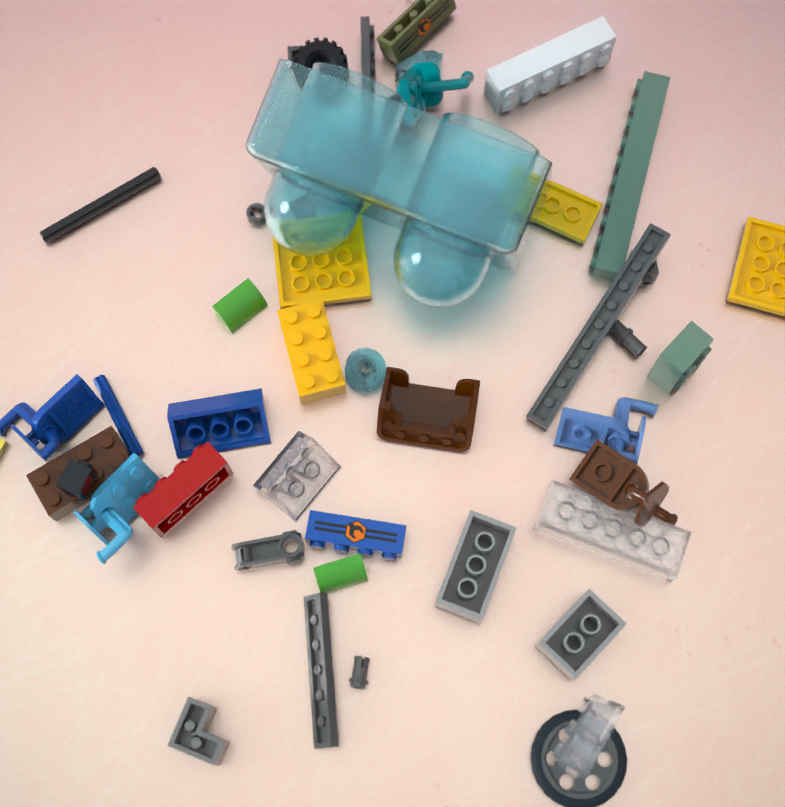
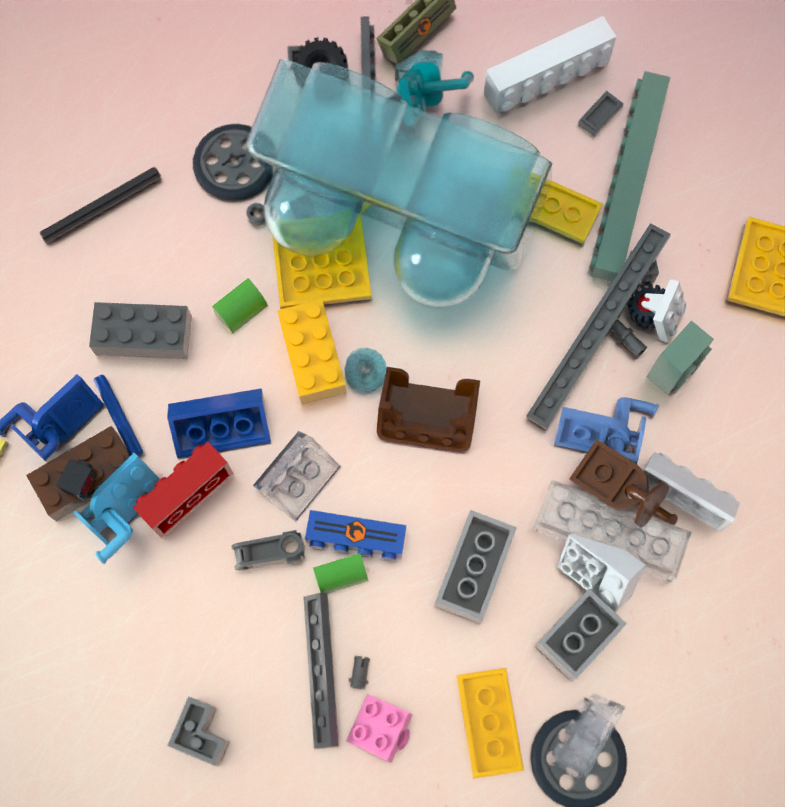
(140, 330): none -> dark grey brick
(206, 173): none -> dark grey wedge
(380, 728): none -> bright pink plate
(489, 723): none -> yellow tile
(600, 113): none -> dark grey tile
(602, 568): none -> white slope
(658, 308): none -> white plate
(691, 493): none -> white slope

